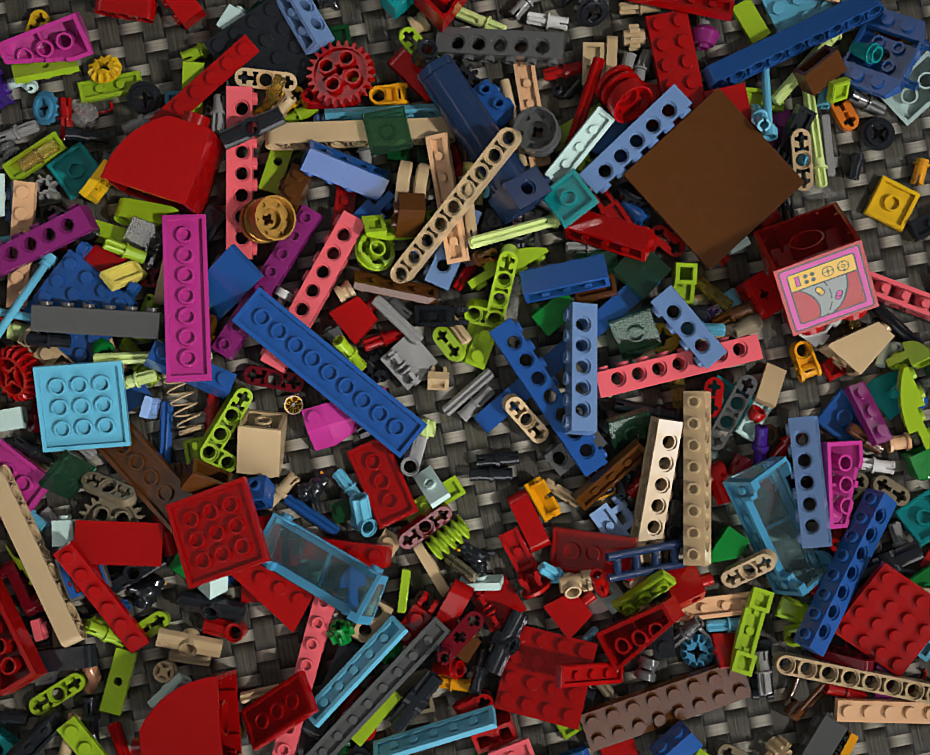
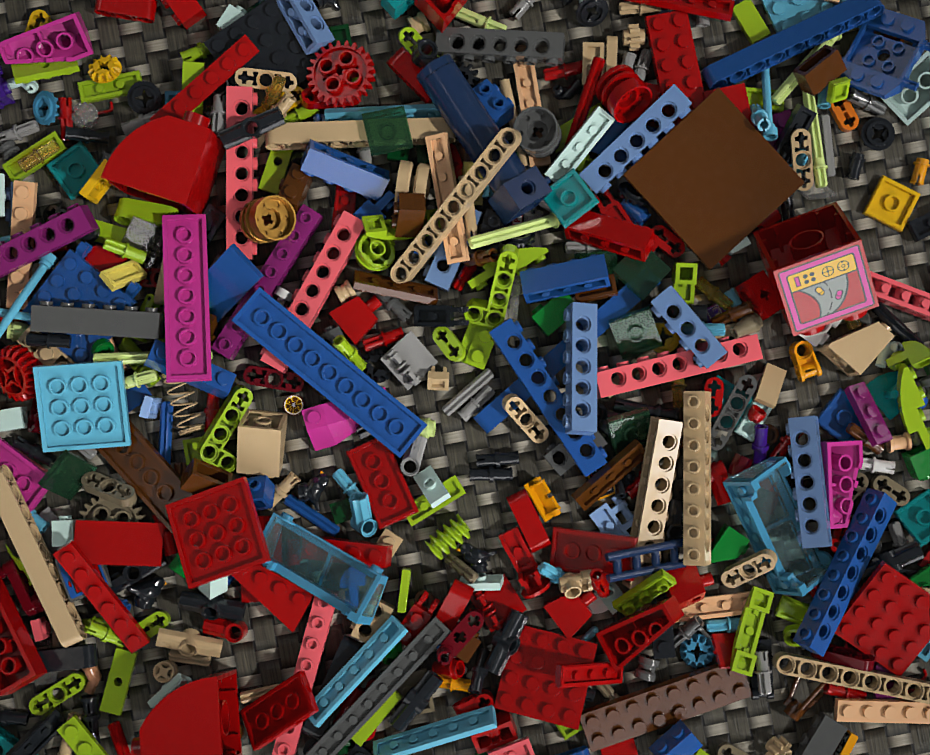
(51, 191): light grey gear -> none
(340, 632): green gear -> none
(390, 94): light orange piece -> none
(397, 319): light grey axle -> none
(422, 534): dark red beam -> none
(432, 568): tan beam -> none
(461, 333): tan axle -> none
(547, 20): white axle -> none
(561, 492): tan axle -> none
(705, 37): magenta cone -> none
(830, 370): red tile -> none
(867, 51): teal cone -> none

